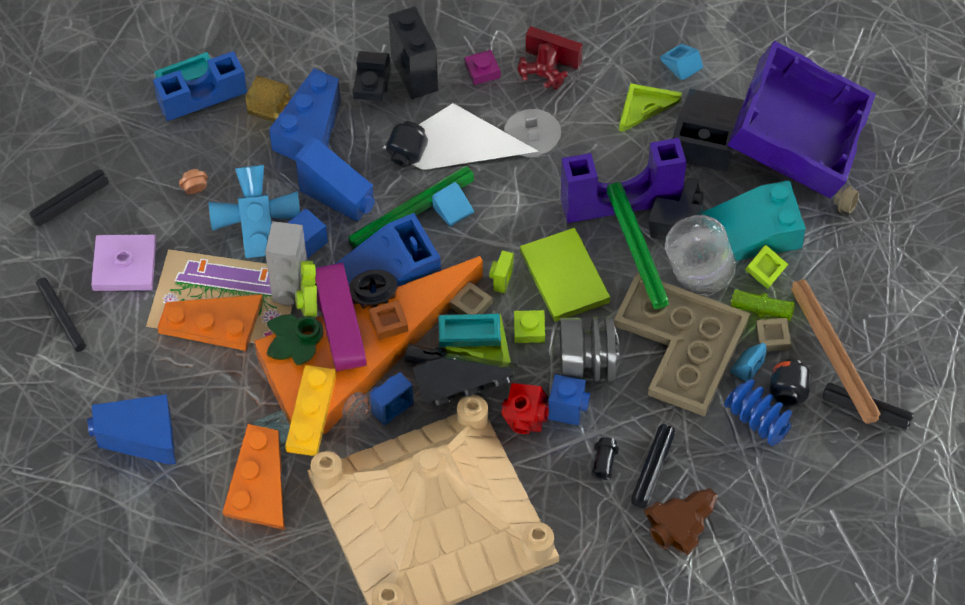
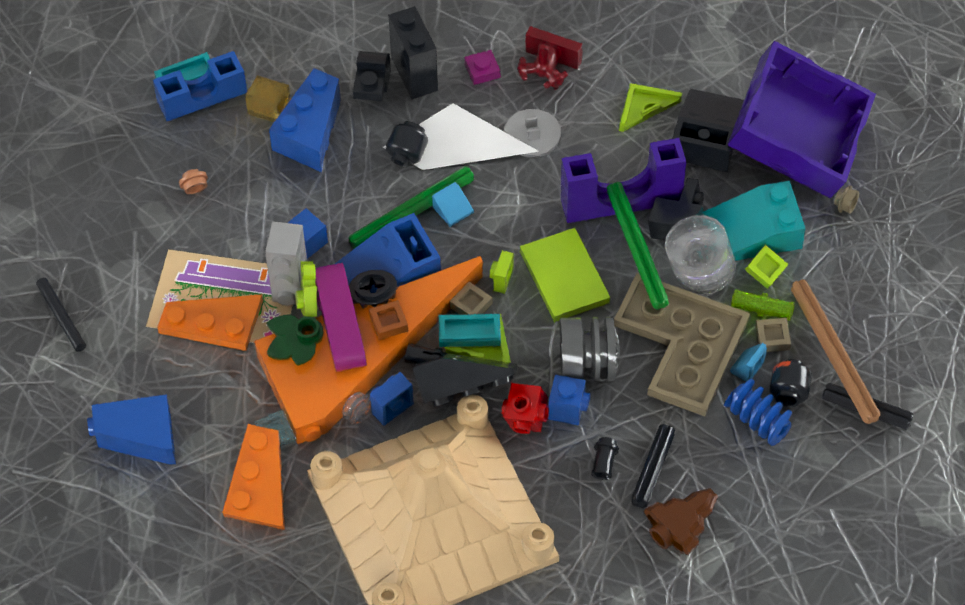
(68, 197): black axle -> none
(124, 262): lavender plate -> none
(253, 210): dark azure brick -> none
(310, 410): yellow plate -> none
(333, 181): blue slope -> none
(529, 326): lime plate -> none
(682, 61): dark azure slope -> none

